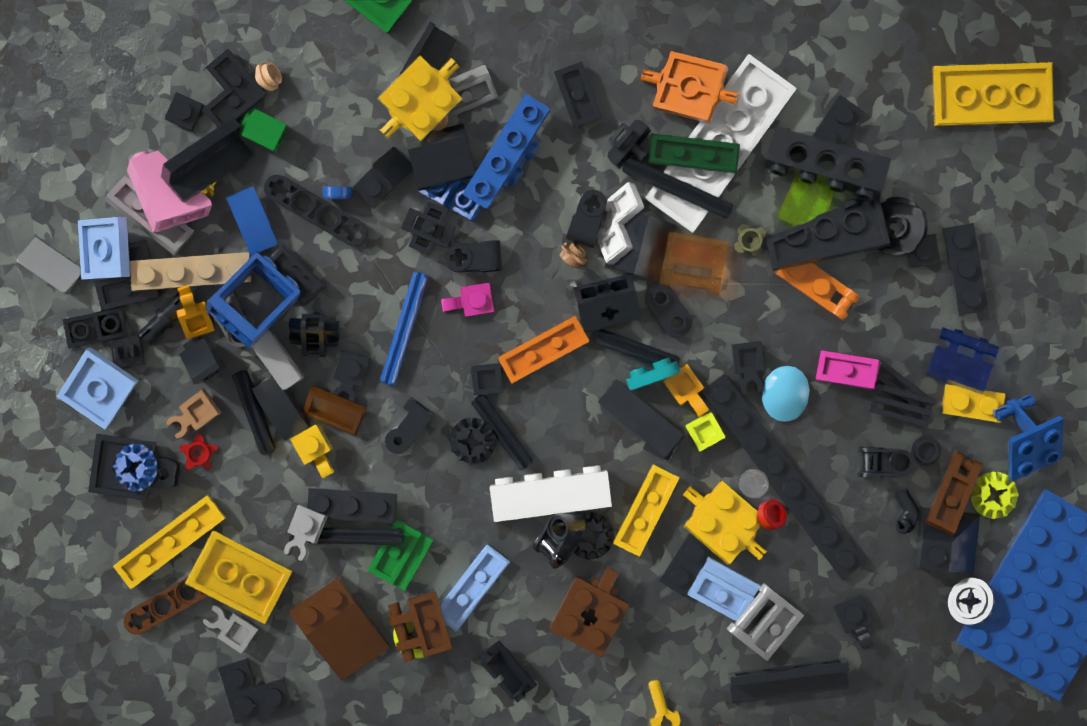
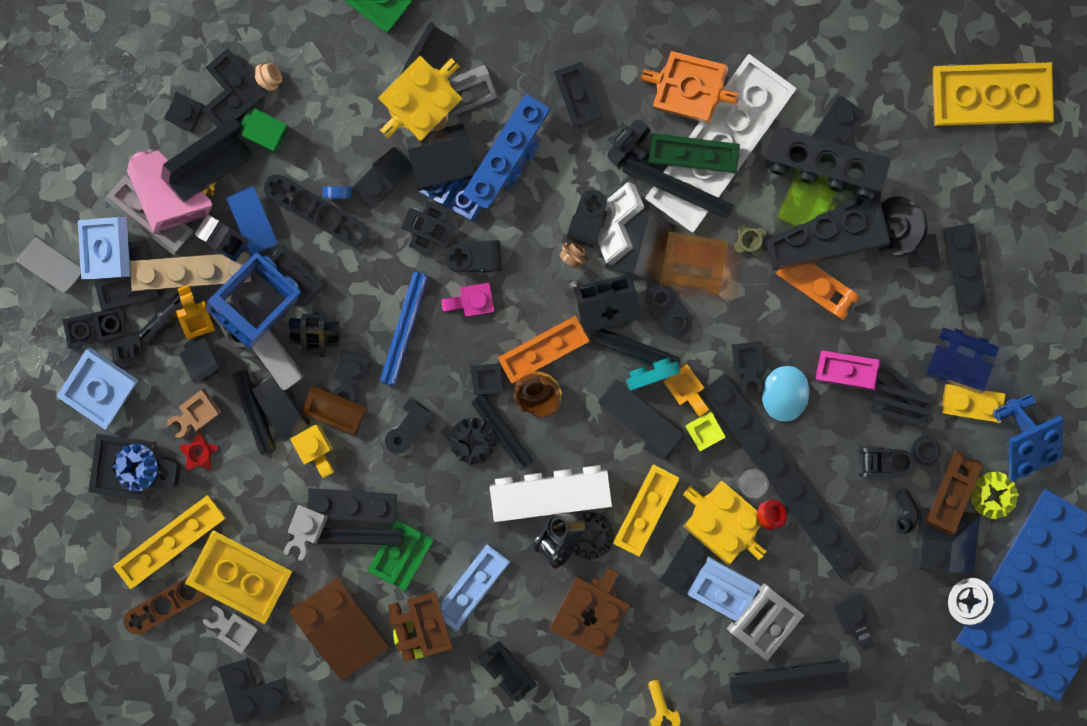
(219, 236): none -> black leg
(538, 394): none -> reddish brown hair

